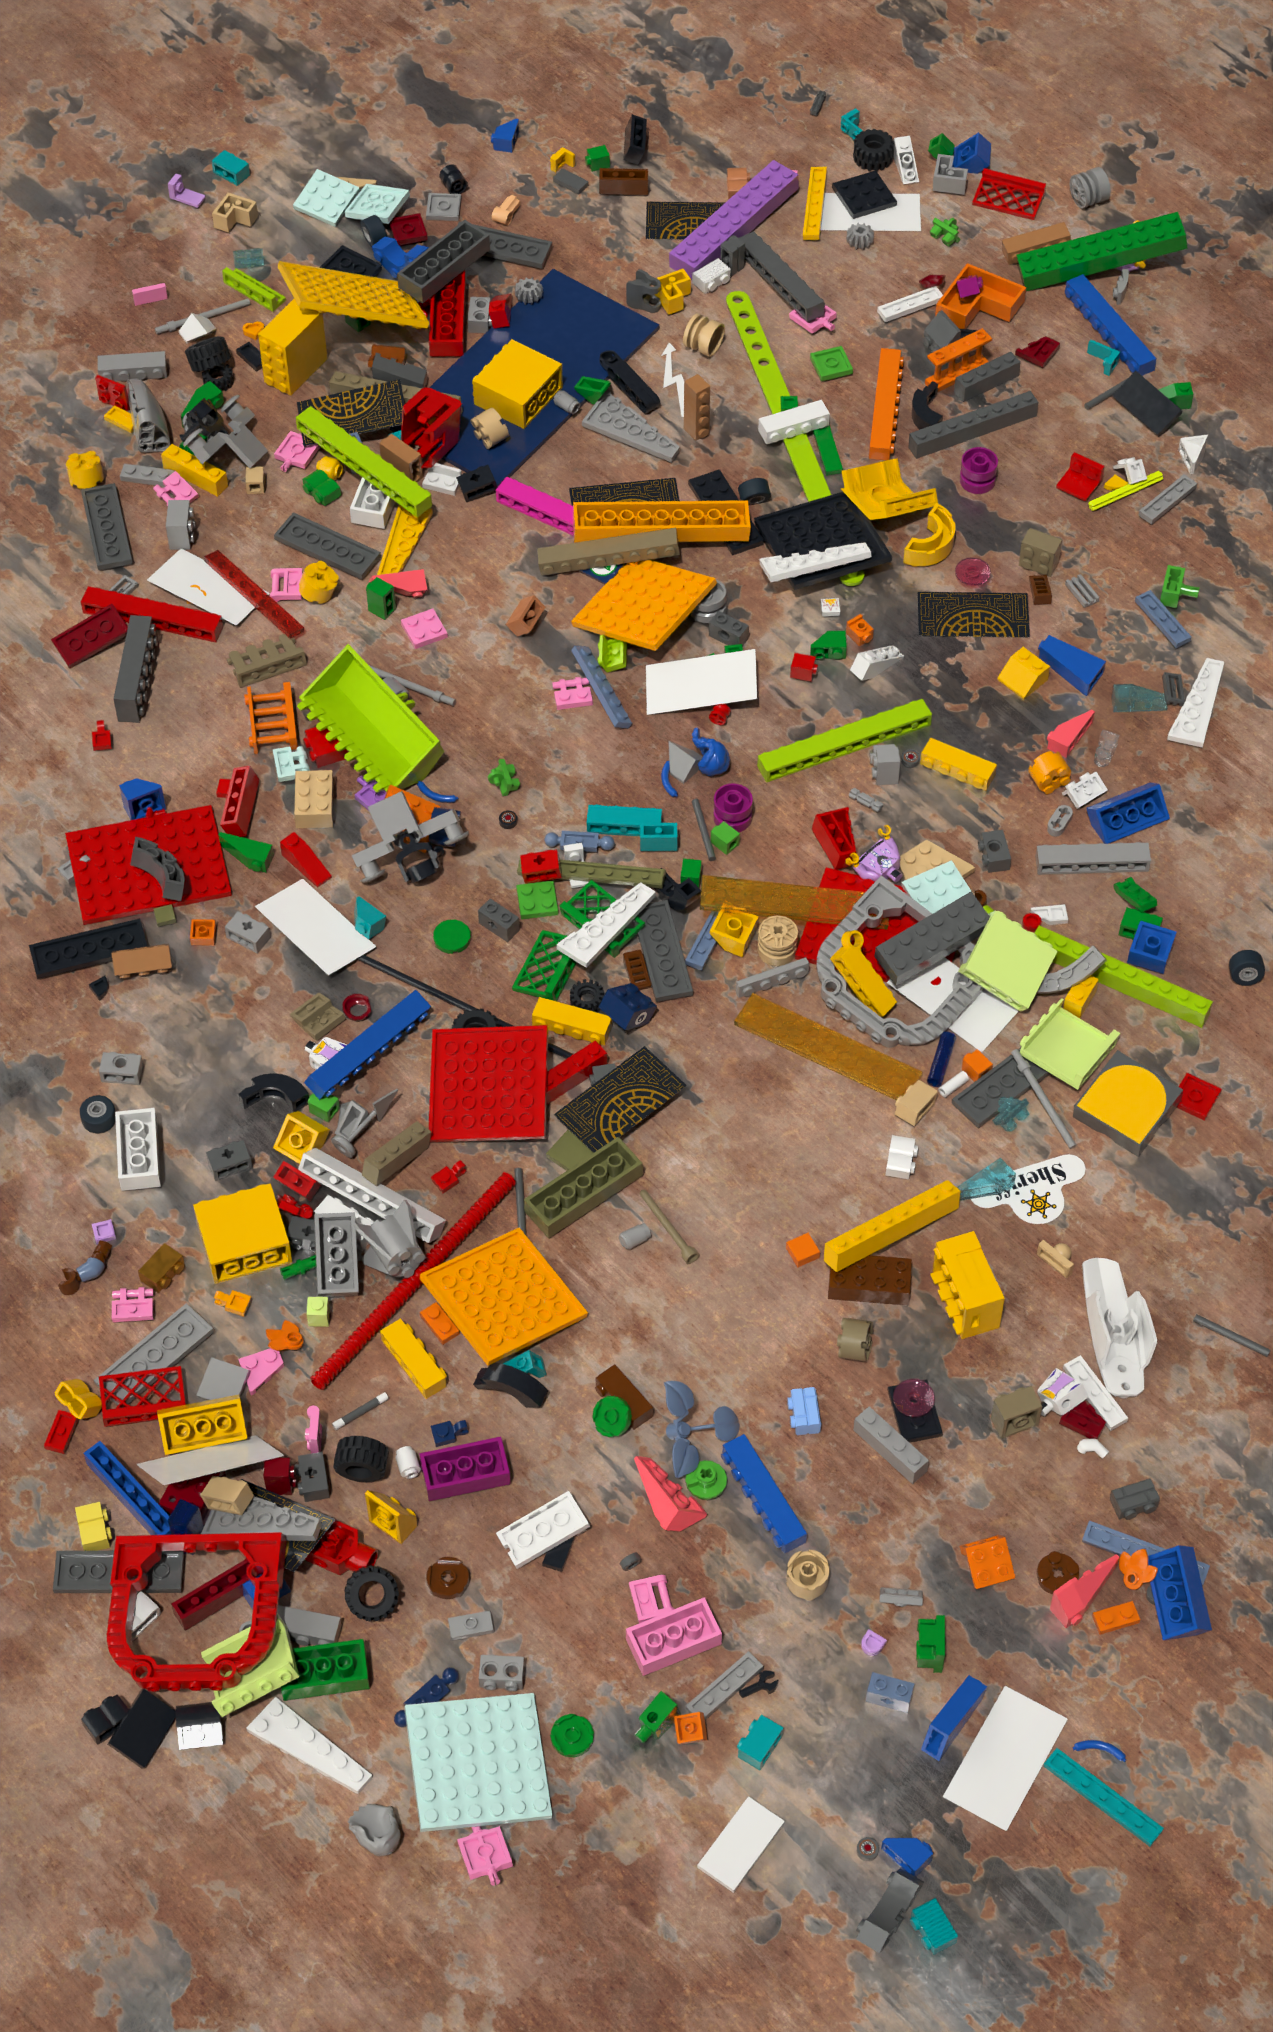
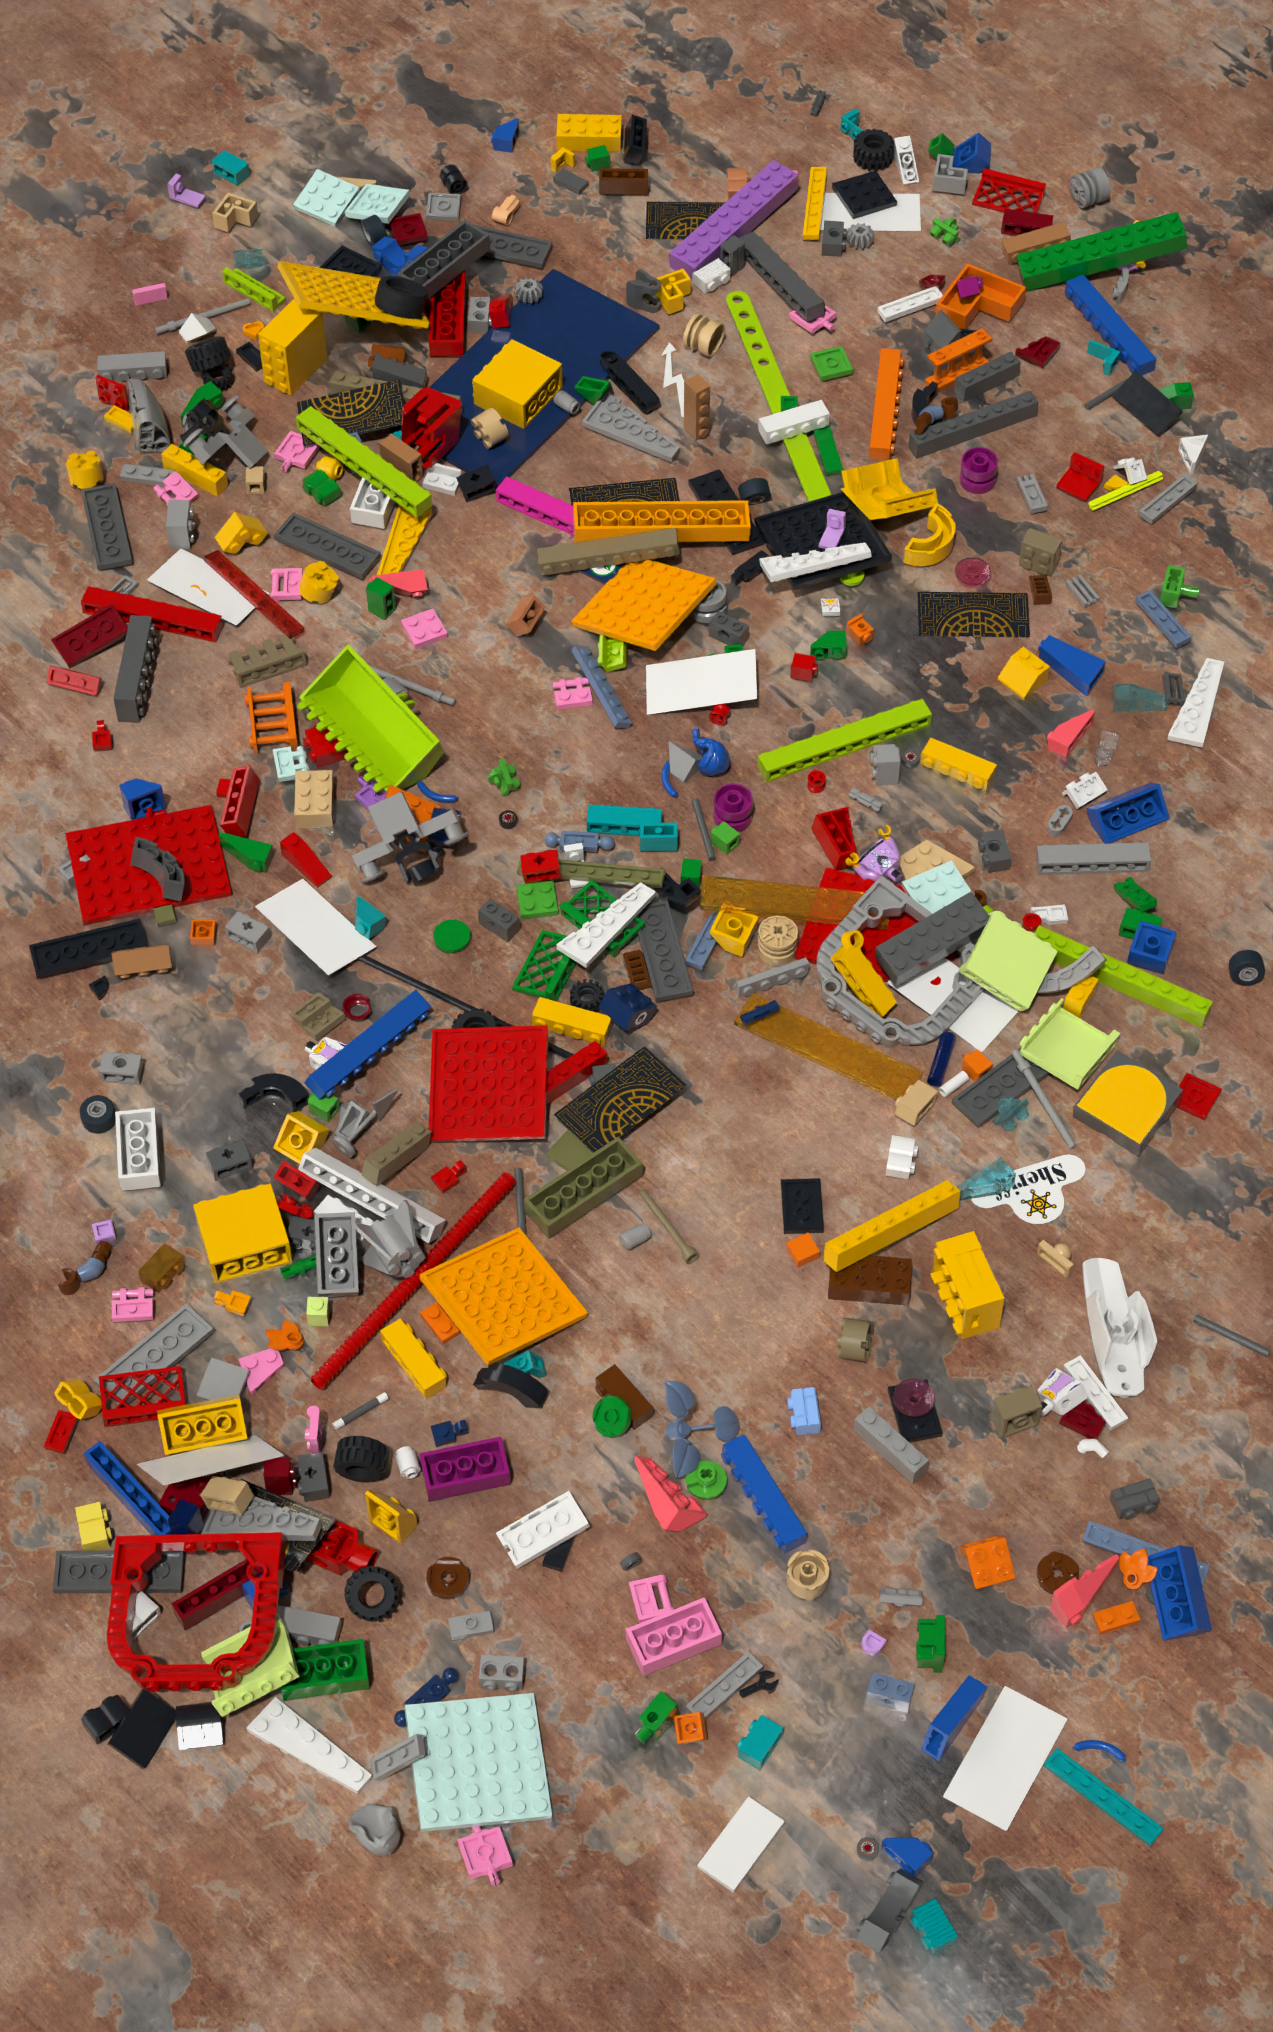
(73, 680): none -> plate
(239, 530): none -> yellow brick
(398, 1757): none -> light grey plate
(401, 297): none -> black tyre
(572, 1735): green tile -> none
(587, 131): none -> yellow brick
(749, 569): none -> black hinge
(759, 1012): none -> dark blue pin
(802, 1206): none -> black tile
(813, 779): none -> red wheel
(833, 238): none -> dark grey brick
(835, 528): none -> lavender bracket
(873, 662): white slope -> none
(935, 412): none -> reddish brown piece
(1021, 222): none -> dark red brick
(1032, 493): none -> light grey hinge
(1050, 771): light orange brick -> none

